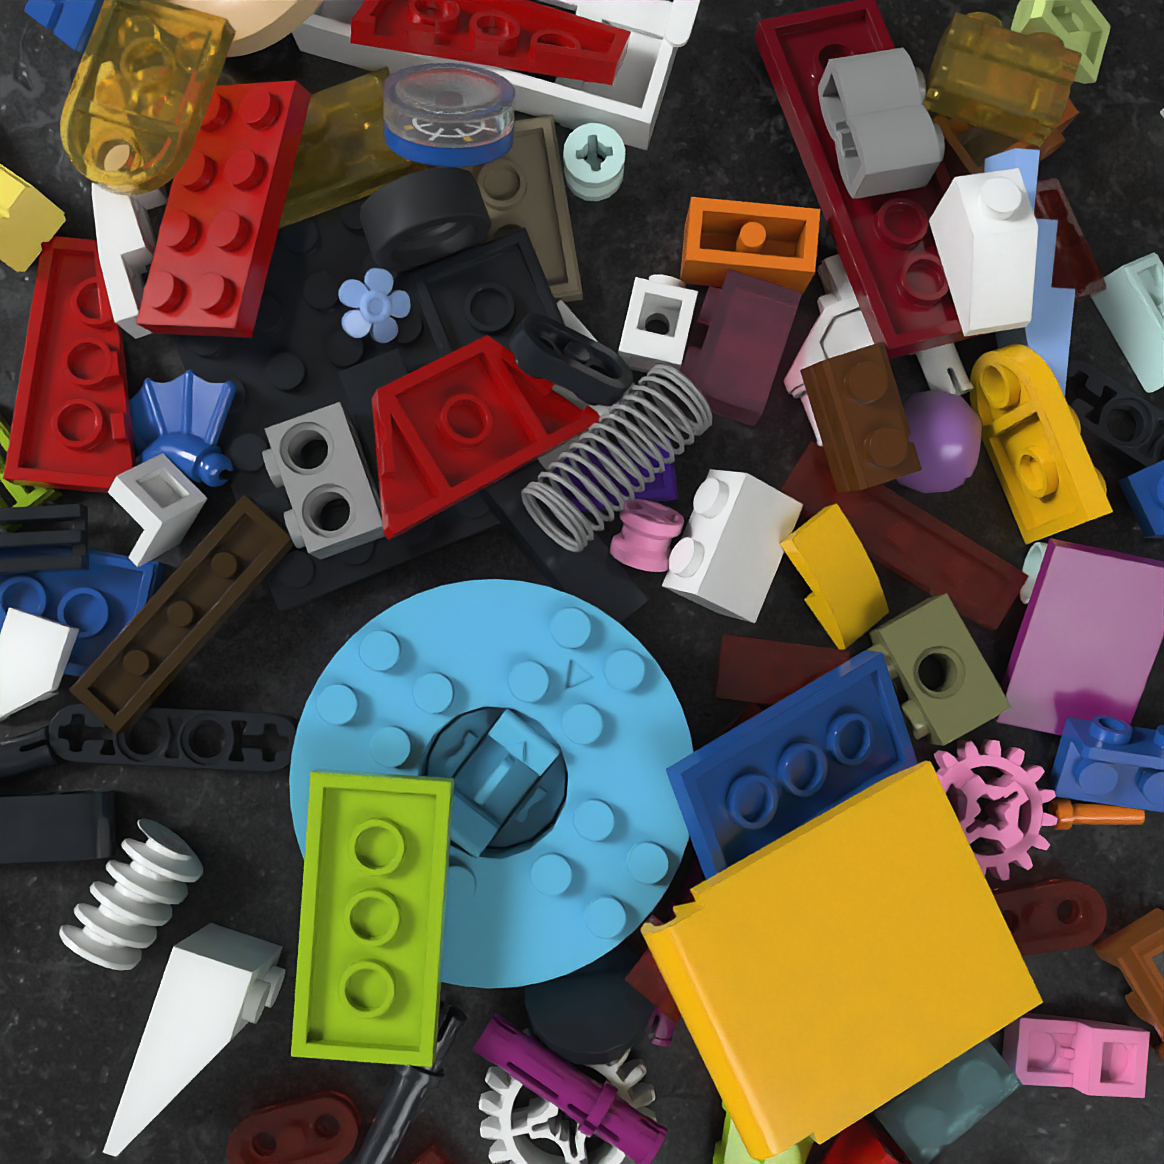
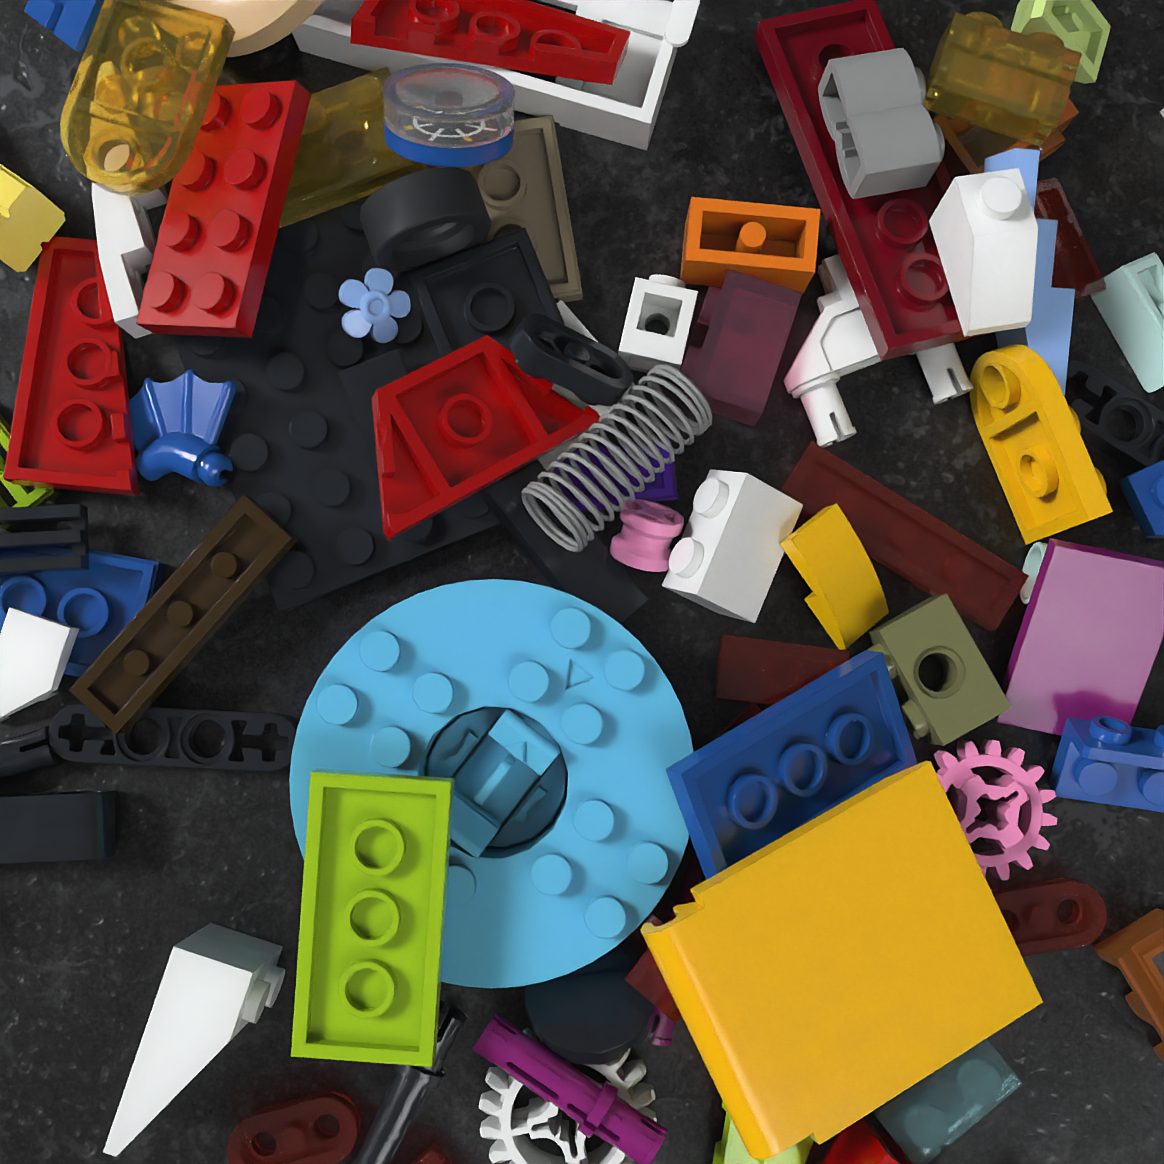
(136, 901): white piece -> none
(160, 502): white panel -> none
(340, 476): light grey brick -> none
(592, 177): light aqua wheel -> none
(860, 418): reddish brown brick -> none
(945, 440): medium lavender hair -> none
(1078, 1054): bright pink slope -> none
(1092, 814): orange piece -> none

